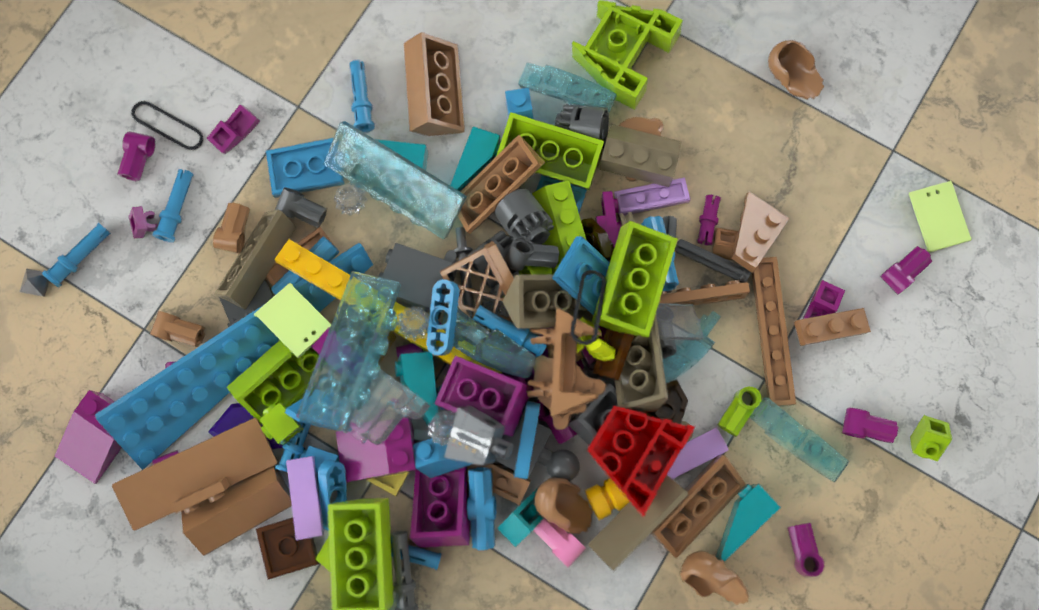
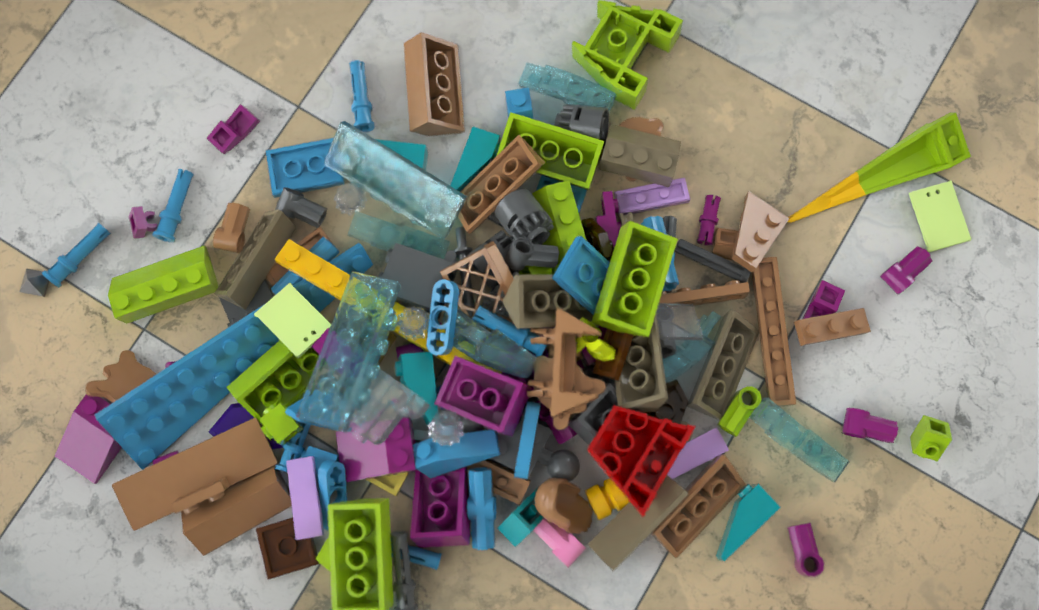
(120, 377): none -> medium nougat tile
(136, 150): magenta piece -> none
(162, 285): none -> lime slope
(172, 117): black piece -> none
(172, 328): medium nougat piece -> none
(385, 235): none -> clear light blue slope
(476, 438): torso -> none
(578, 304): black piece -> none
(709, 575): medium nougat hair -> none
(723, 366): none -> dark tan slope
(795, 69): medium nougat hair -> none
(923, 152): none -> lime plate

